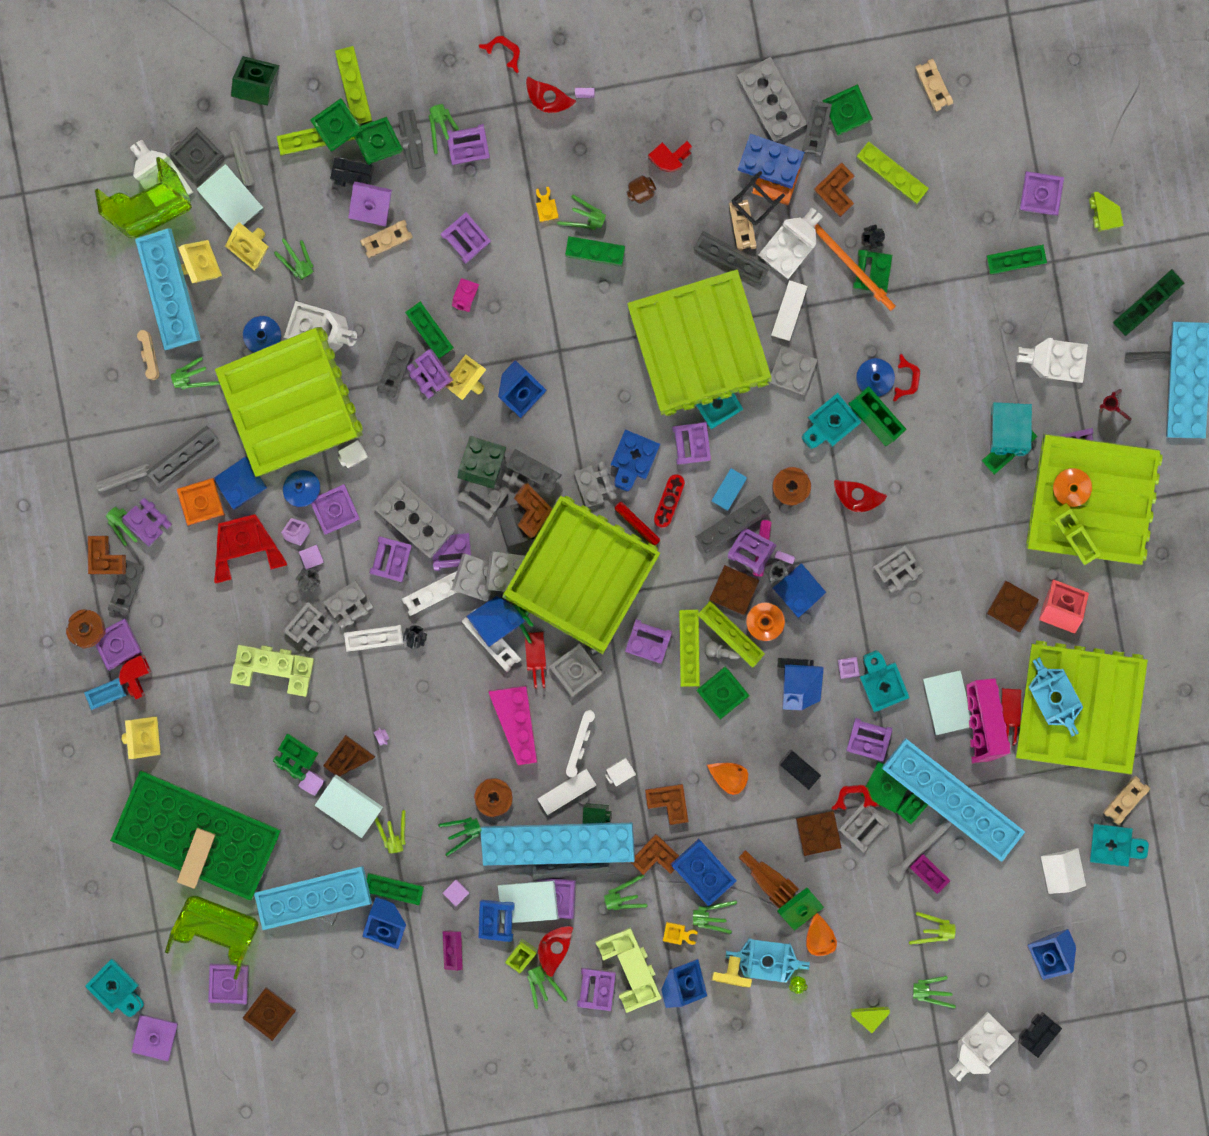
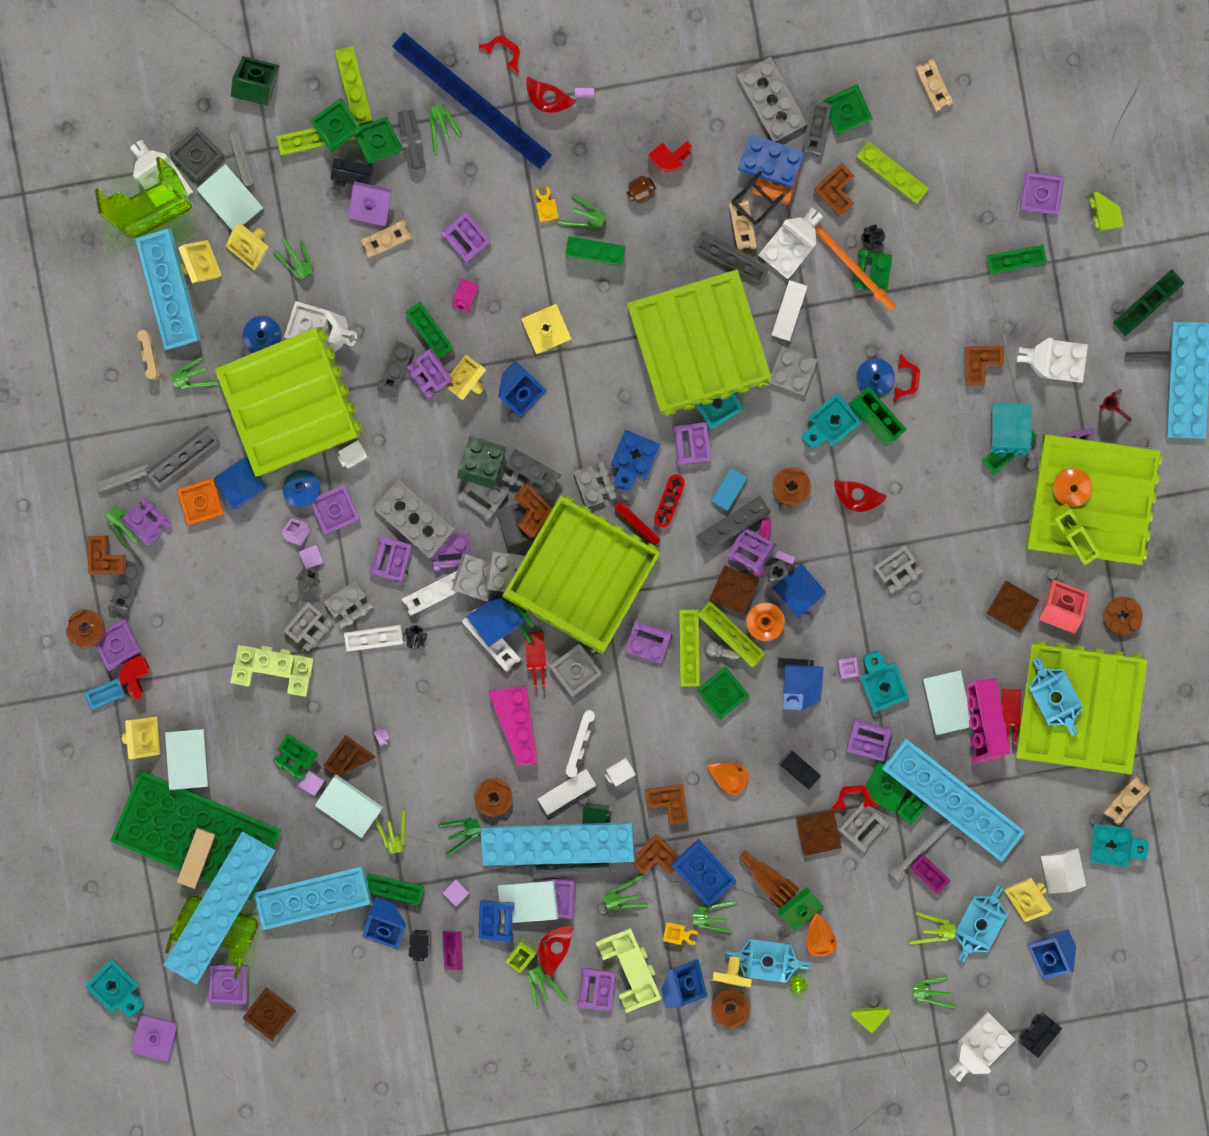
(186, 759): none -> light aqua tile
(219, 907): none -> medium azure plate
(242, 538): red wing -> none
(419, 944): none -> black brick
(471, 150): medium lavender plate -> none
(472, 101): none -> clear blue plate
(546, 329): none -> light yellow tile
(735, 998): none -> dark orange plate
(977, 358): none -> dark orange plate
(985, 908): none -> medium azure plate
(1028, 899): none -> light yellow tile
(1114, 609): none -> dark orange plate

